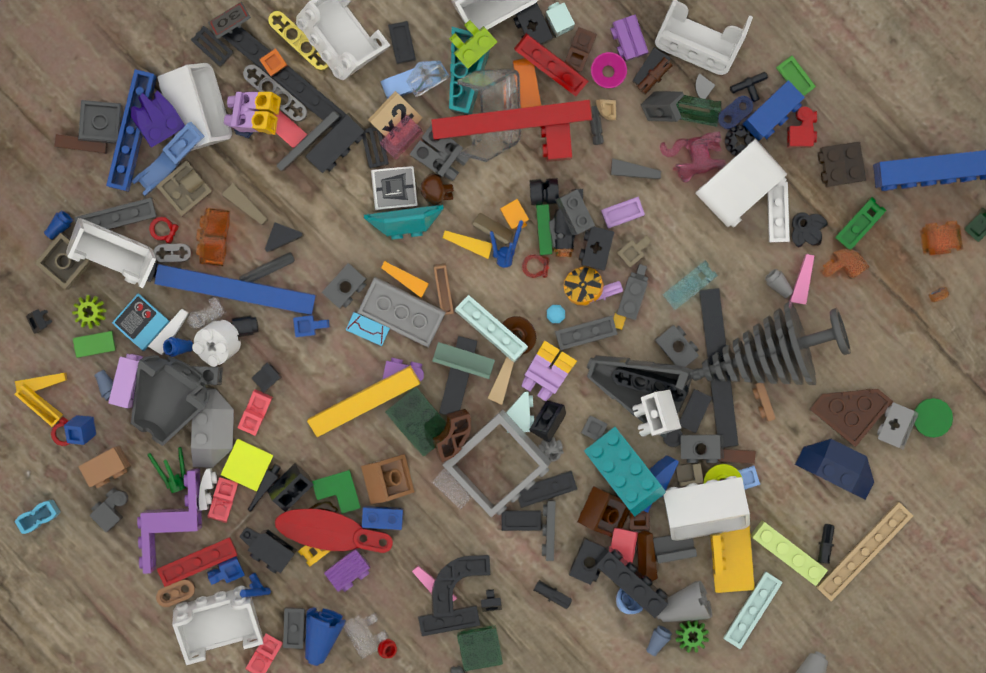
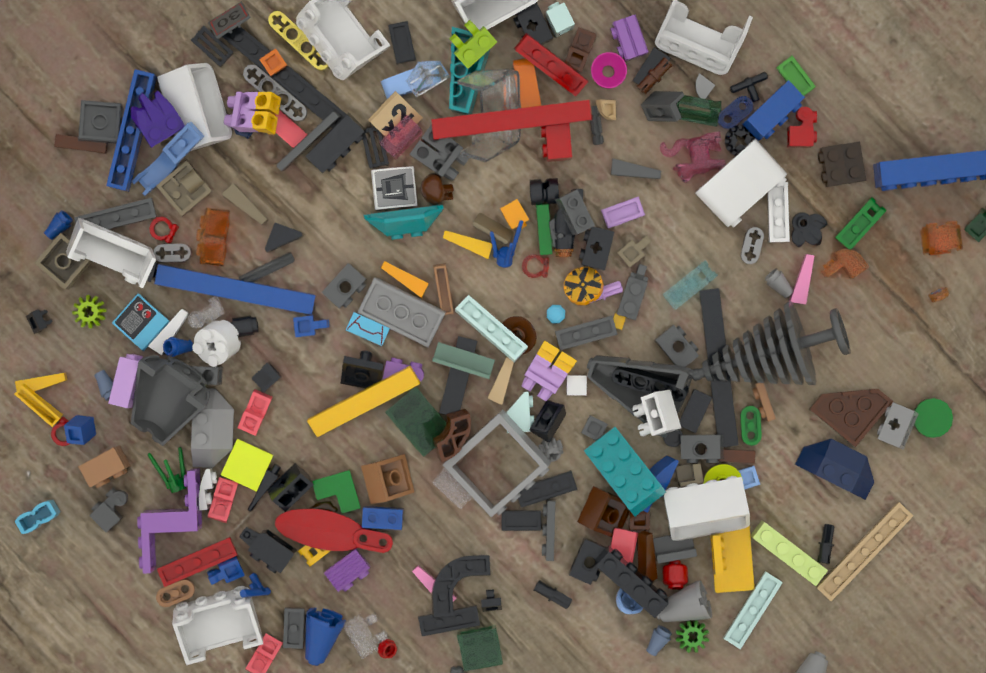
(94, 344): bright green tile -> none
(361, 371): none -> black tile
(576, 385): none -> white tile
(675, 575): none -> red head
(747, 244): none -> light grey beam
(748, 425): none -> green plate

